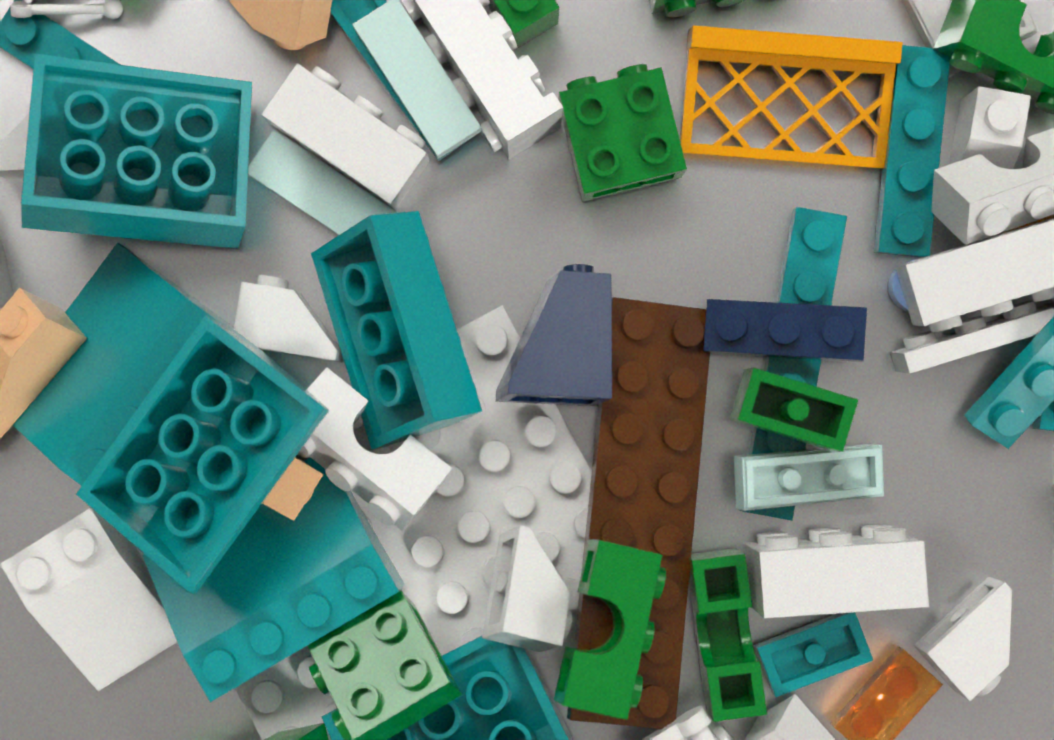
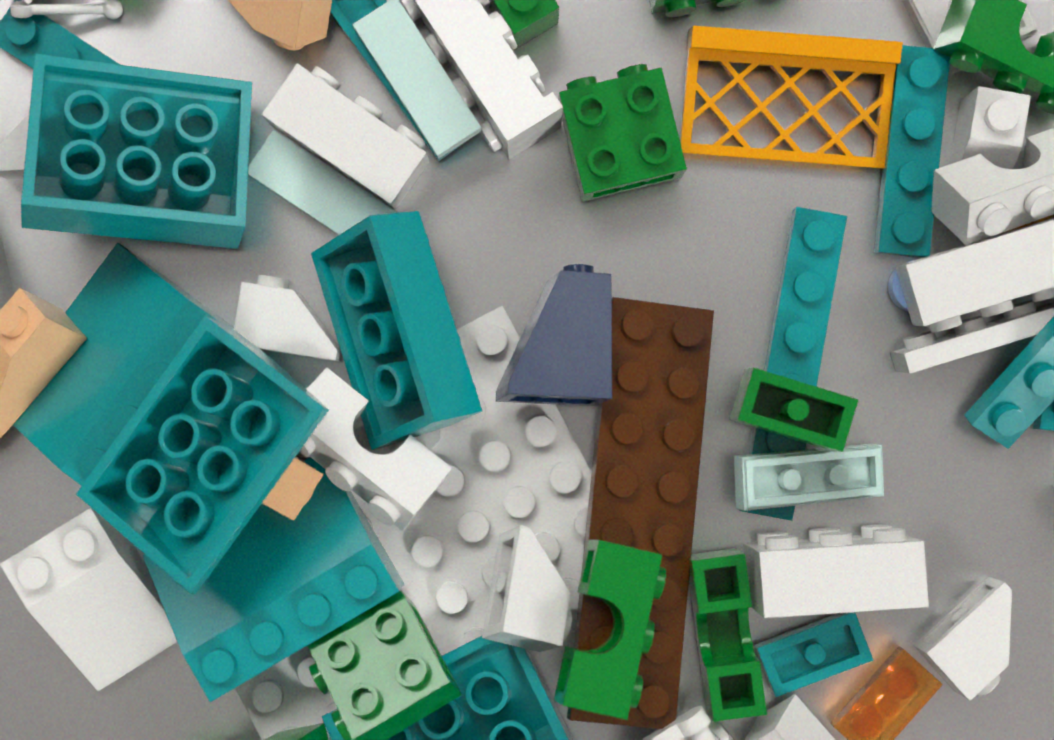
(785, 330): dark blue plate -> none

